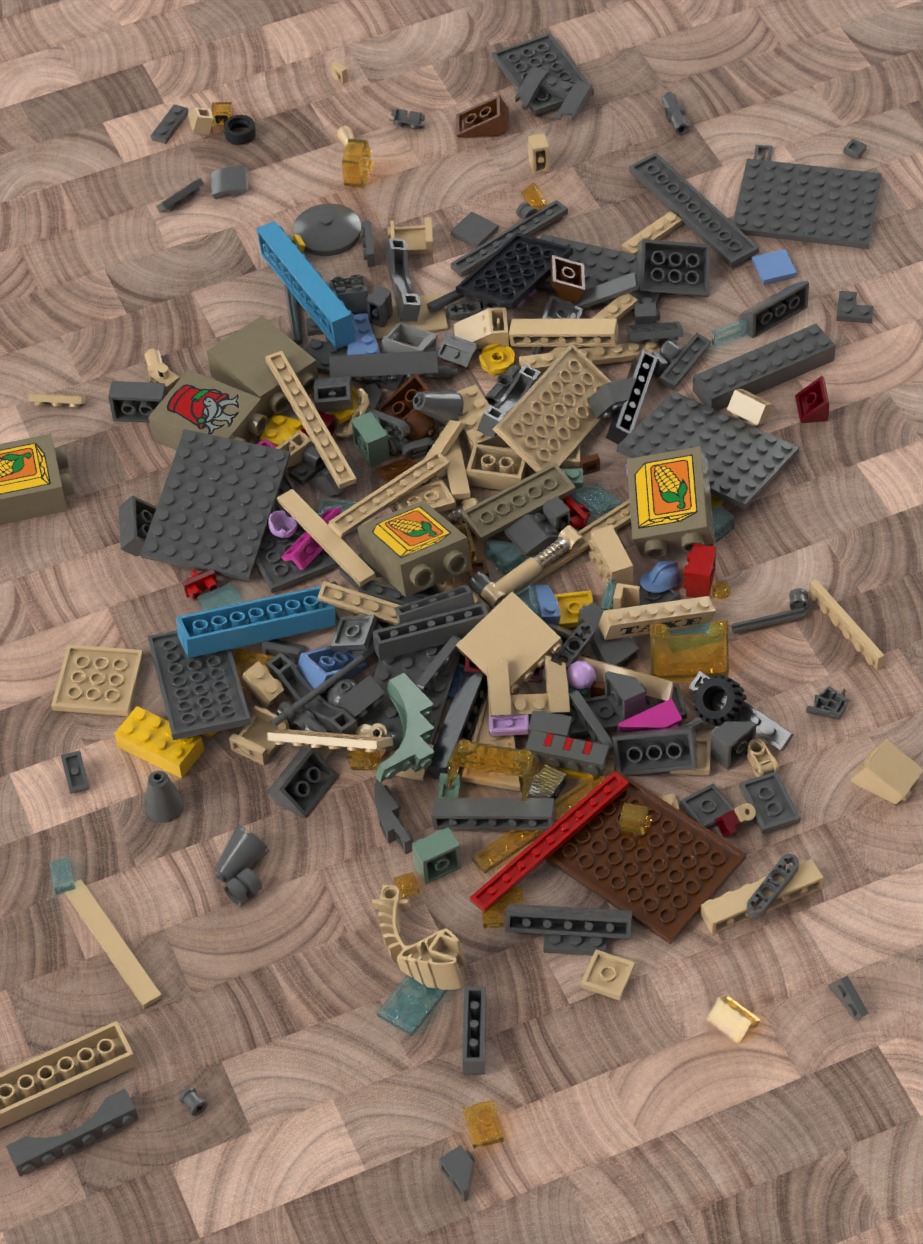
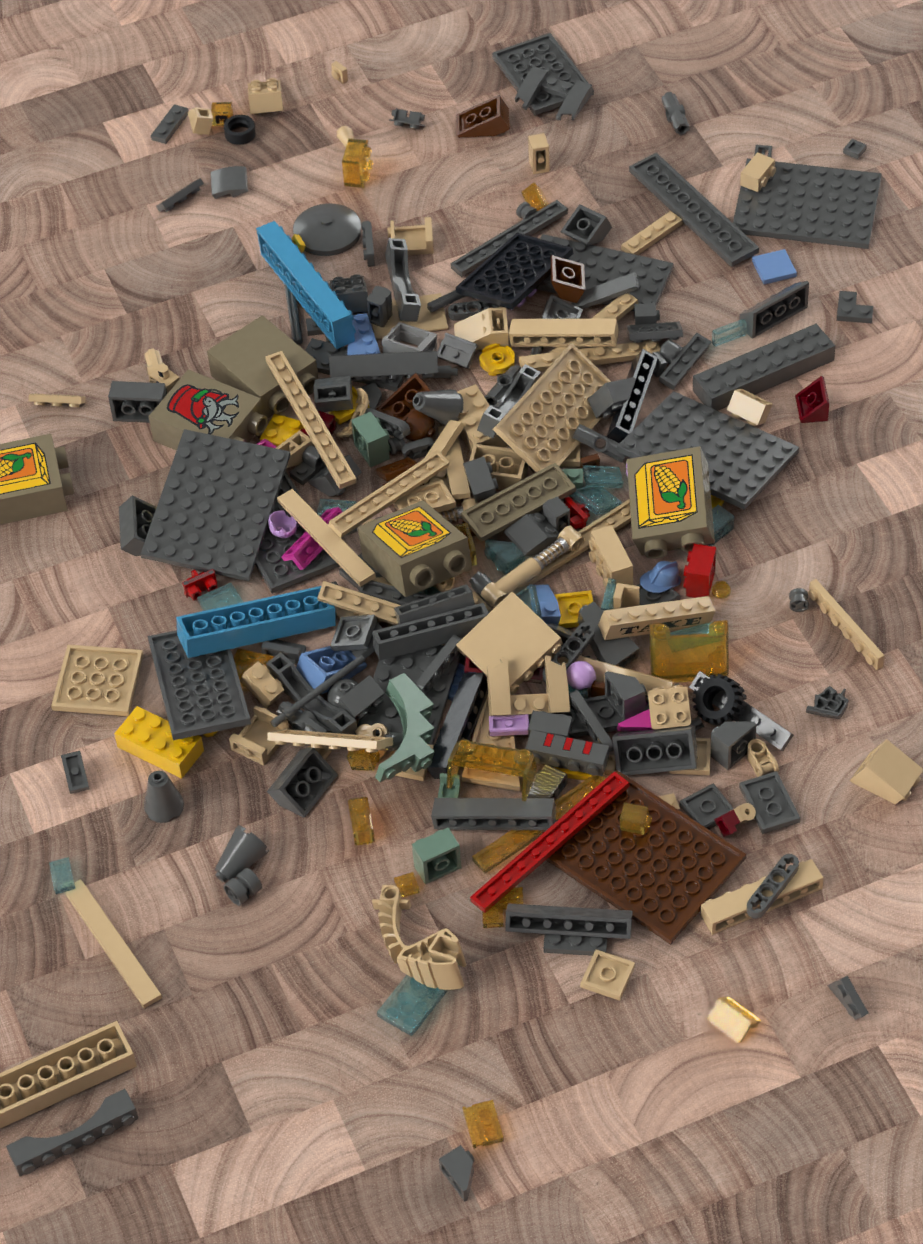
(193, 1101): dark grey bush -> none
(265, 96): none -> tan slope
(361, 820): none -> clear yellow brick
(389, 818): dark grey slope -> none
(474, 229): dark grey tile -> none
(474, 1030): dark grey brick -> none
(478, 565): reddish brown plate -> none
(480, 478): none -> dark grey brick
(587, 226): none -> dark grey slope
(590, 437): none -> dark grey piece
(602, 476): none -> clear light blue plate
(669, 707): none -> tan bracket
(673, 267): dark grey slope -> none
(757, 172): none -> tan brick
(768, 620): dark grey axle -> none

